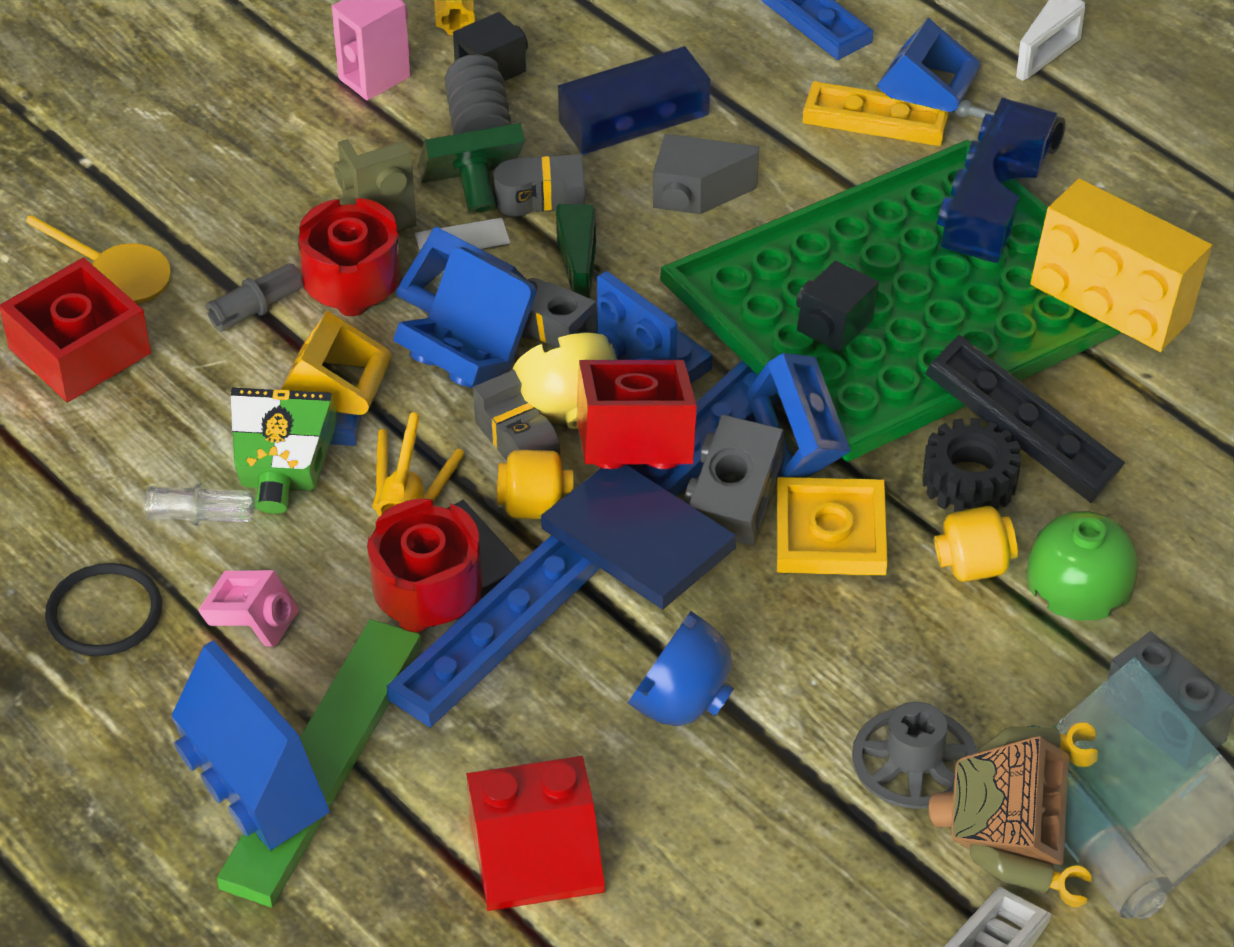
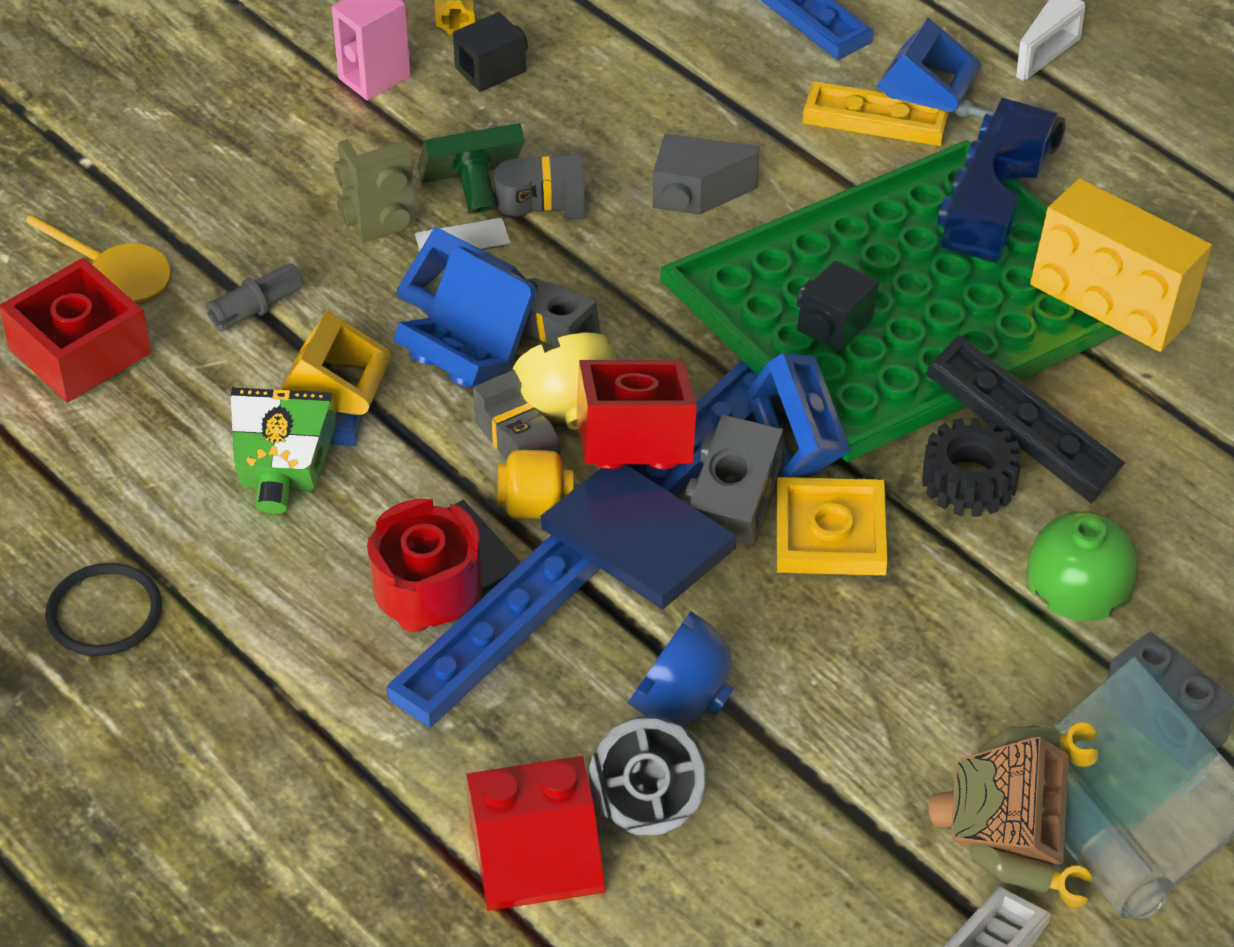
(199, 504): clear axle -> none
(245, 751): blue slope -> none
(251, 600): bright pink bracket -> none
(332, 746): bright green tile -> none
(349, 254): red brick -> none
(402, 483): yellow plant -> none
(476, 94): dark grey piece -> none
(577, 244): dark green slope -> none
(633, 100): clear blue brick -> none
(643, 330): blue bracket -> none
(648, 775): none -> dark grey cylinder
(914, 747): dark grey wheel -> none
(976, 543): yellow head -> none

